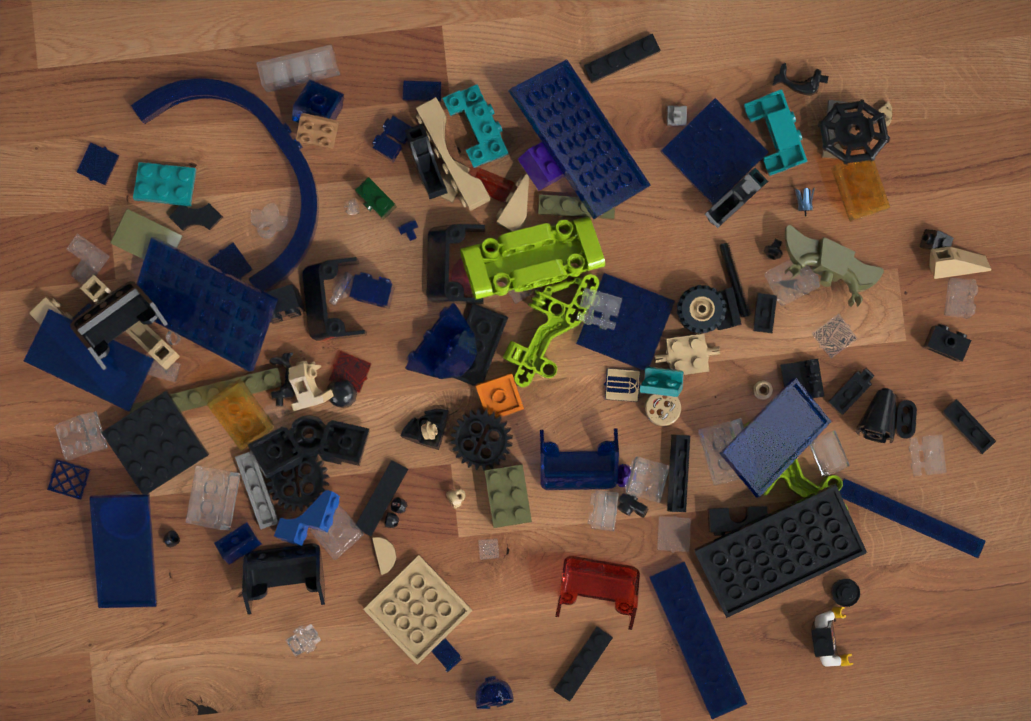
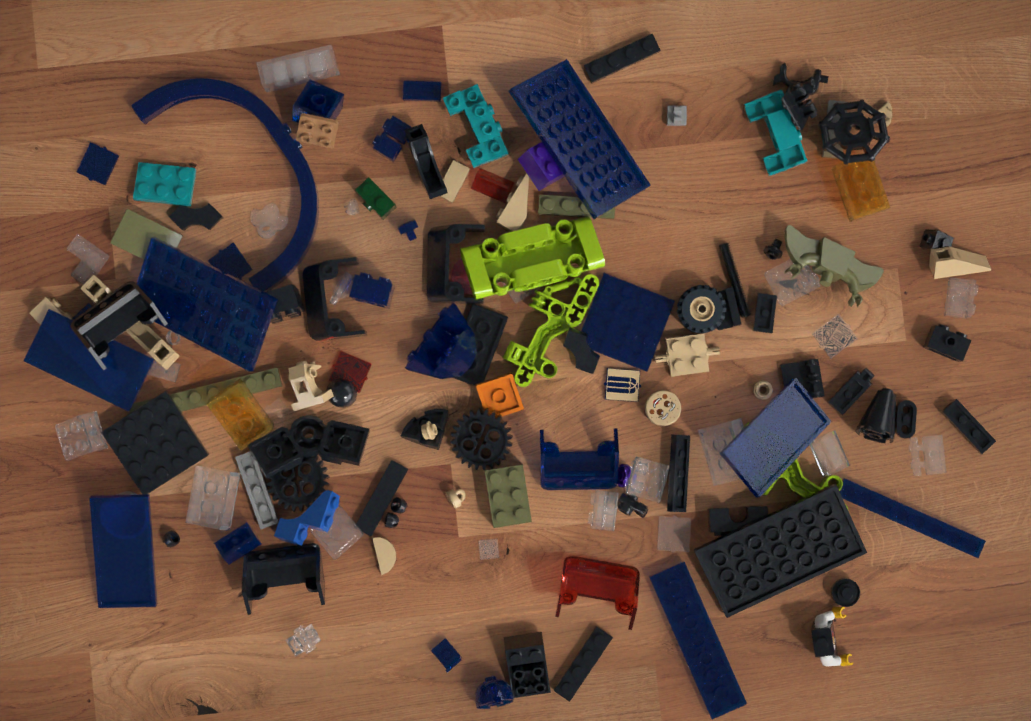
(65, 492): clear blue window -> none
(286, 390): black animal -> none
(418, 609): tan plate -> none
(471, 188): tan arch -> none
(527, 664): none -> black slope
(585, 357): none -> black tile
(599, 302): clear plate -> none
(662, 382): teal bracket -> none
(714, 151): clear blue plate -> none
(736, 198): black arch -> none
(799, 110): none -> black hinge
(806, 203): flat silver piece -> none

